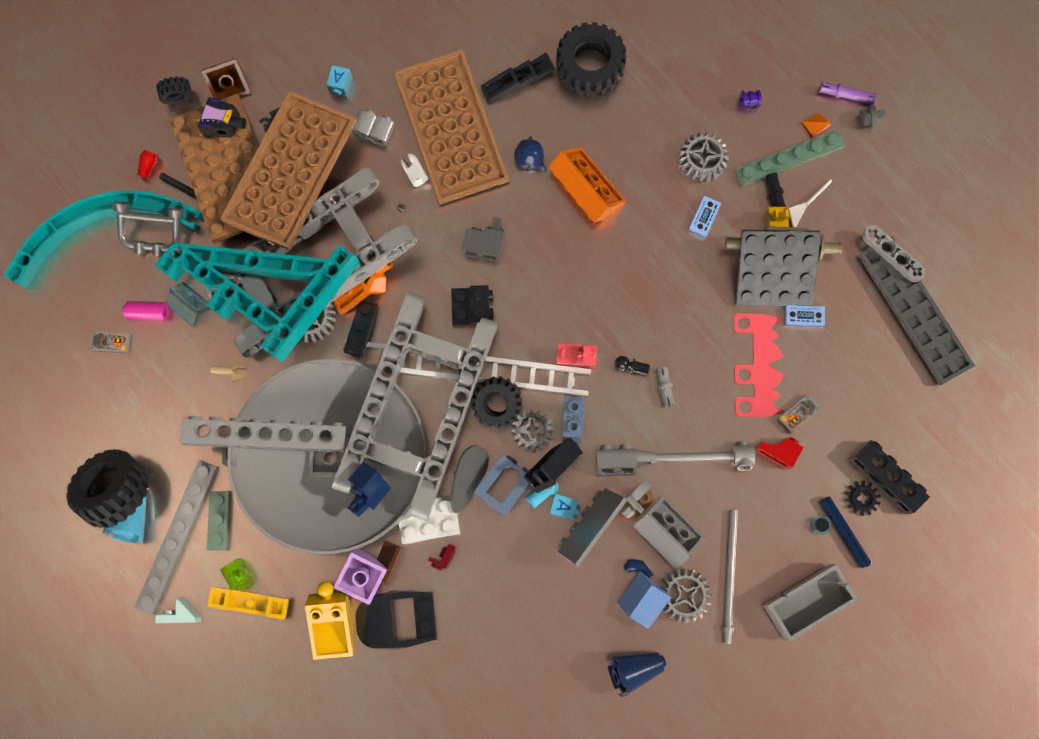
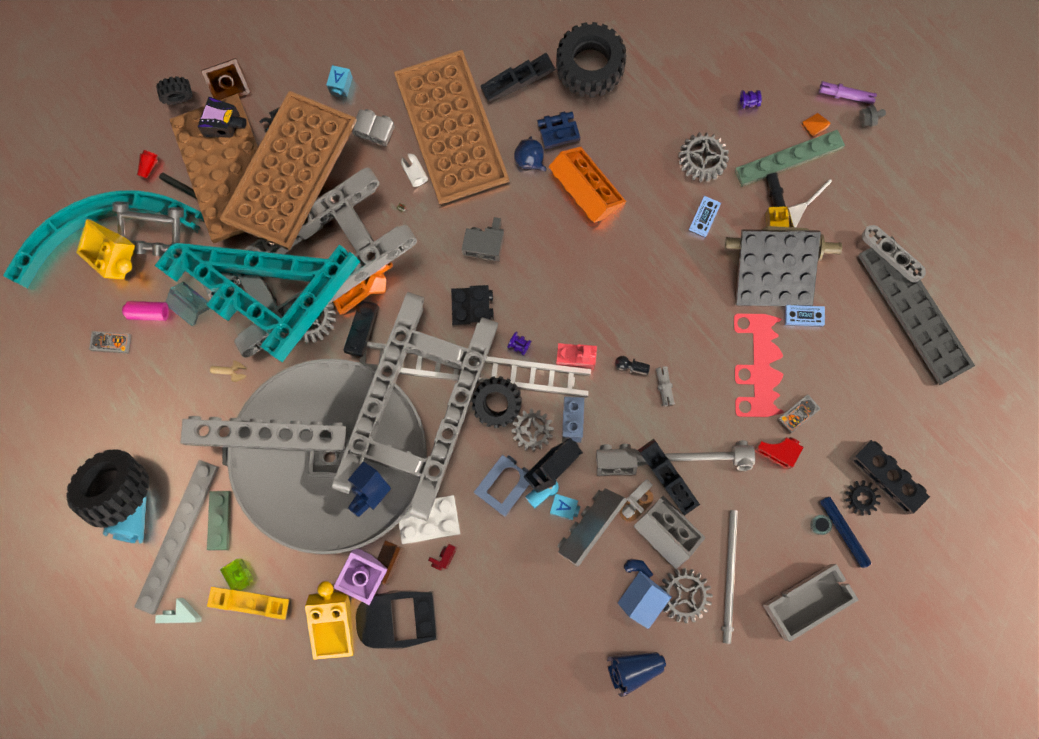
(105, 250): none -> yellow slope
(468, 476): dark grey shield -> none
(512, 343): none -> dark purple bush
(560, 134): none -> dark blue plate
(668, 477): none -> black slope

